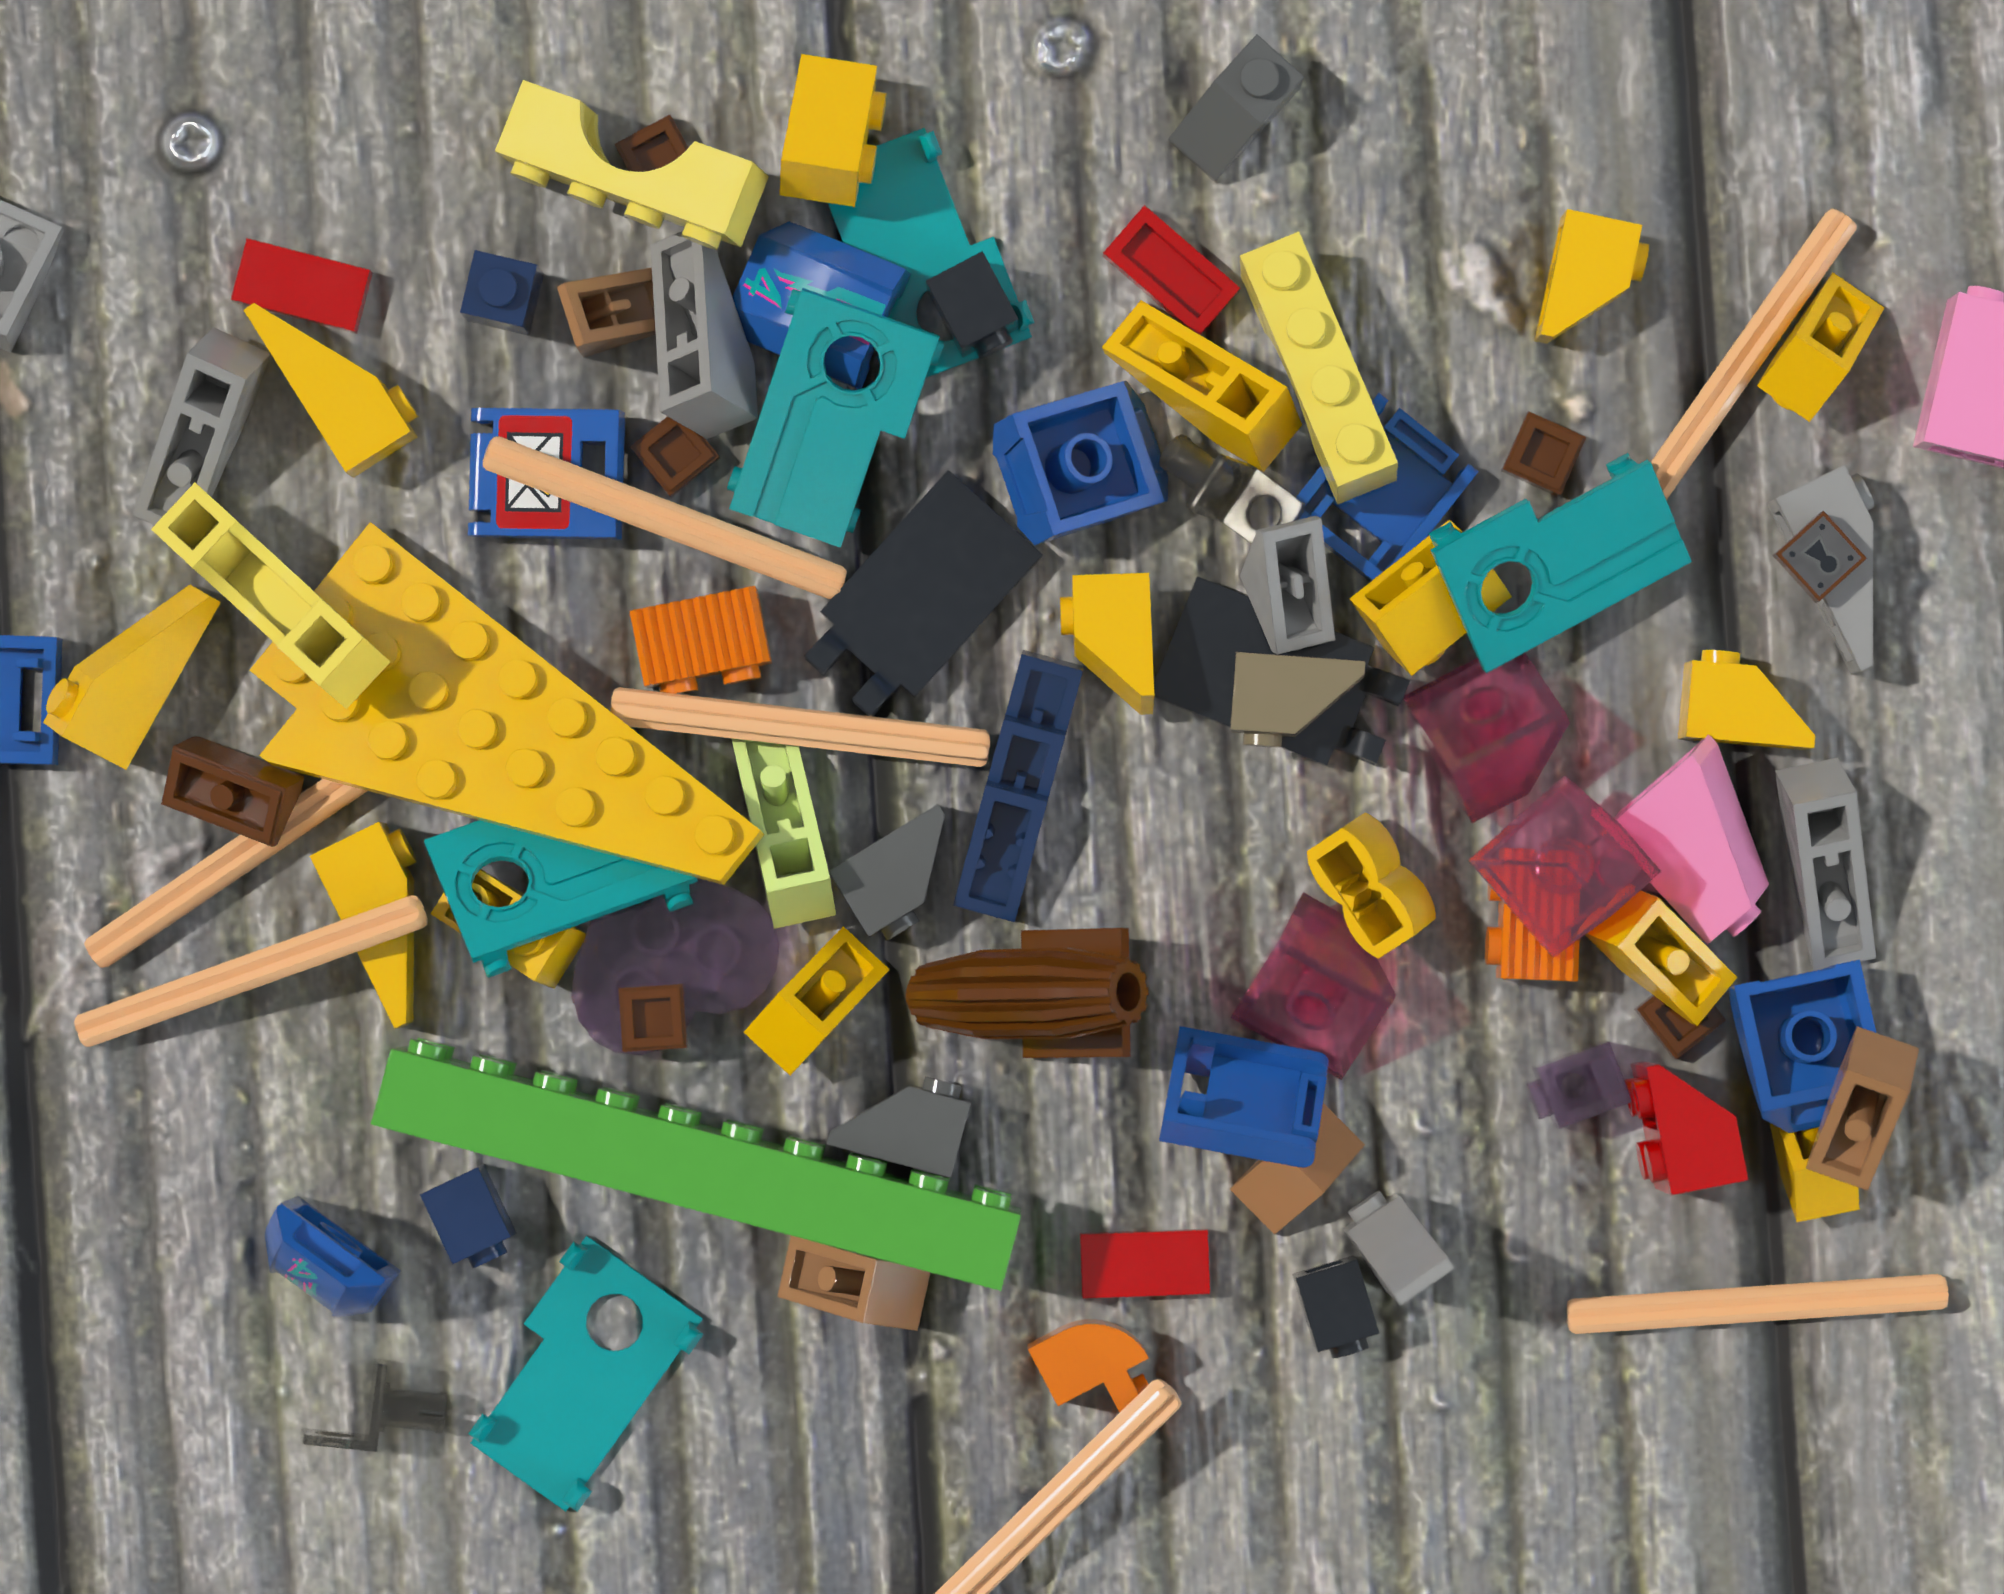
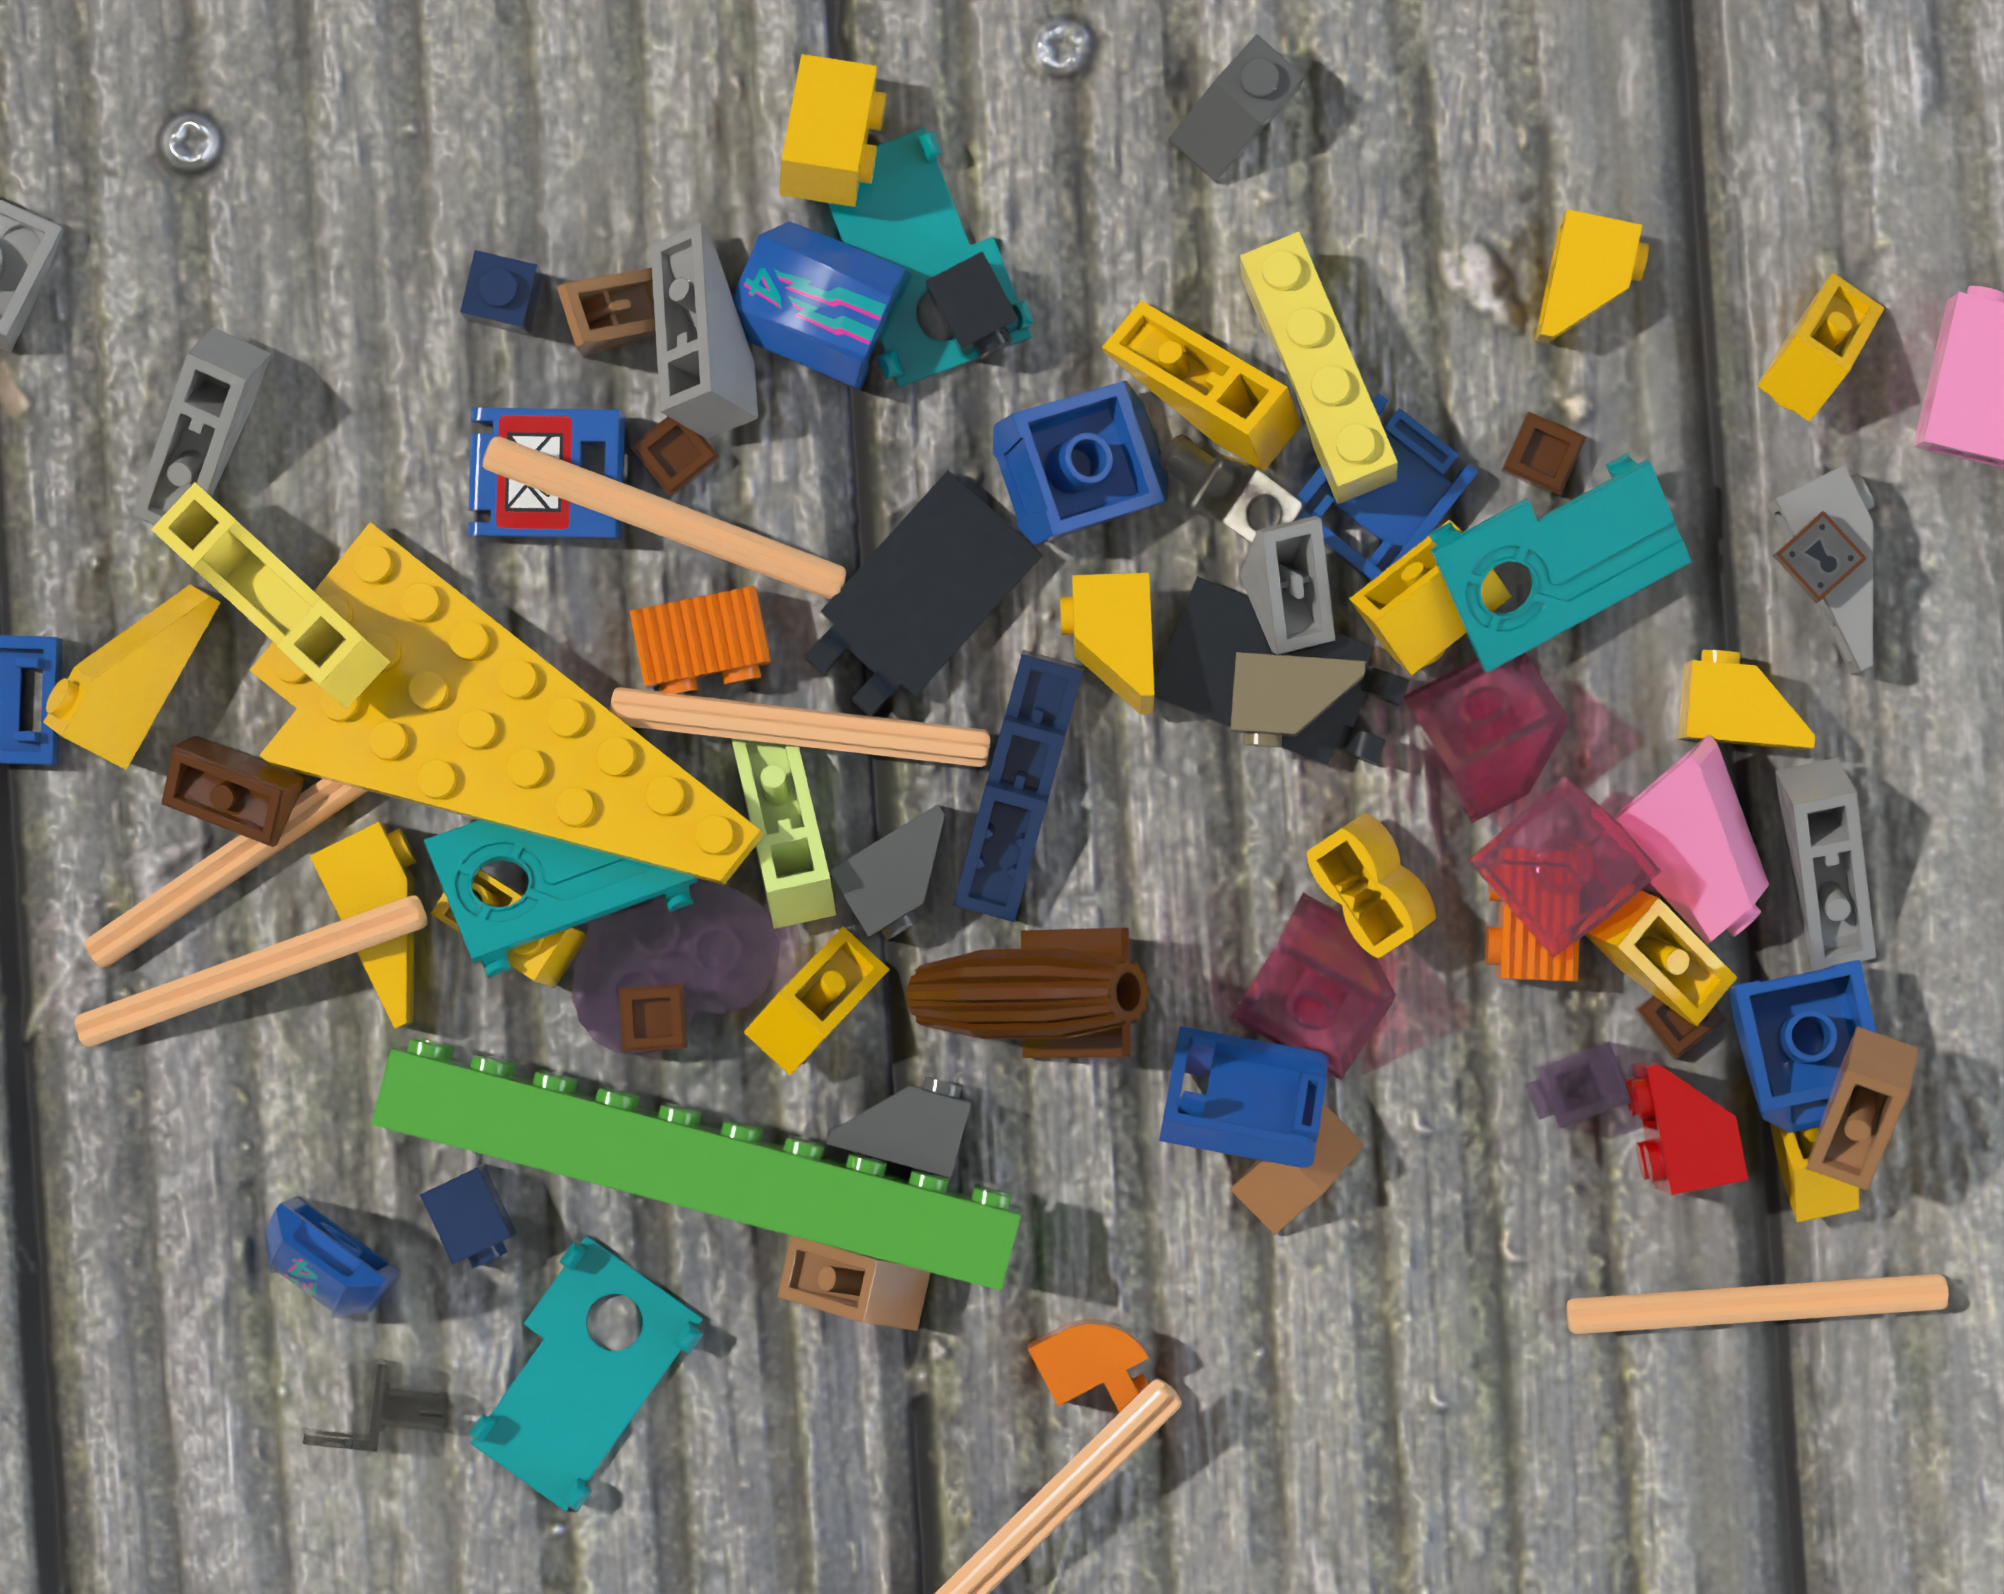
(302, 285): red tile -> none
(347, 403): yellow slope -> none
(652, 146): reddish brown tile -> none
(700, 190): light yellow arch -> none
(820, 437): teal piece -> none
(1144, 1263): red tile -> none
(1171, 271): red tile -> none
(1336, 1306): black brick -> none
(1396, 1246): light grey slope -> none
(1751, 348): light nougat axle -> none

